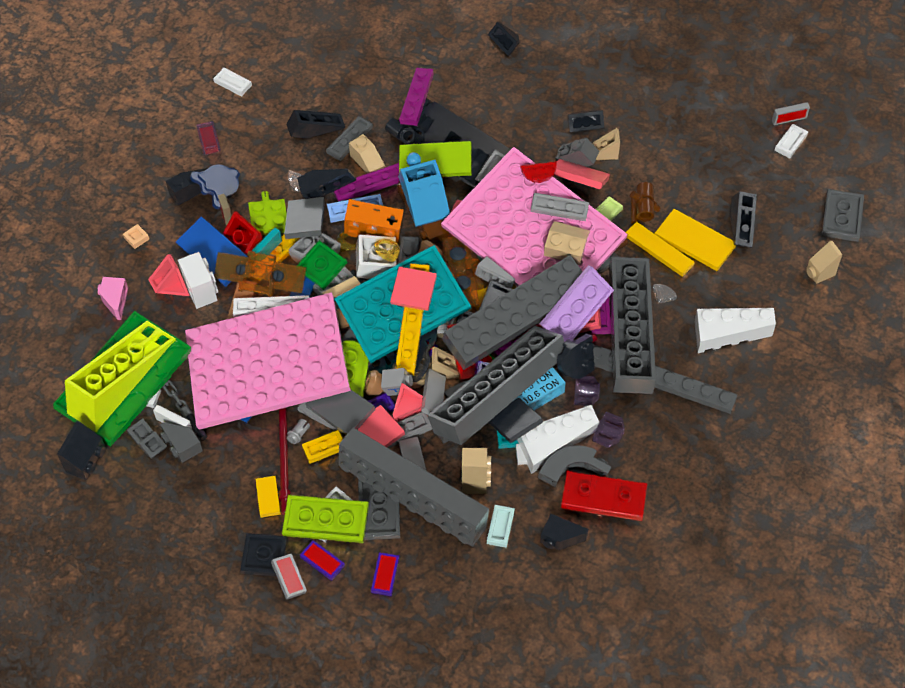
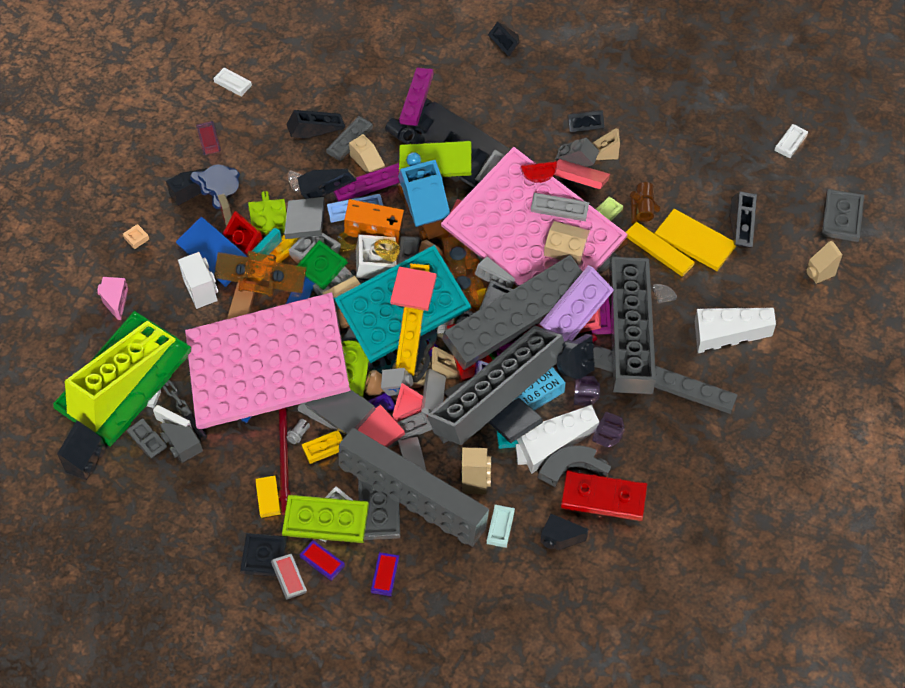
(168, 278): coral slope -> none
(245, 306): white tile -> none
(790, 113): tile -> none

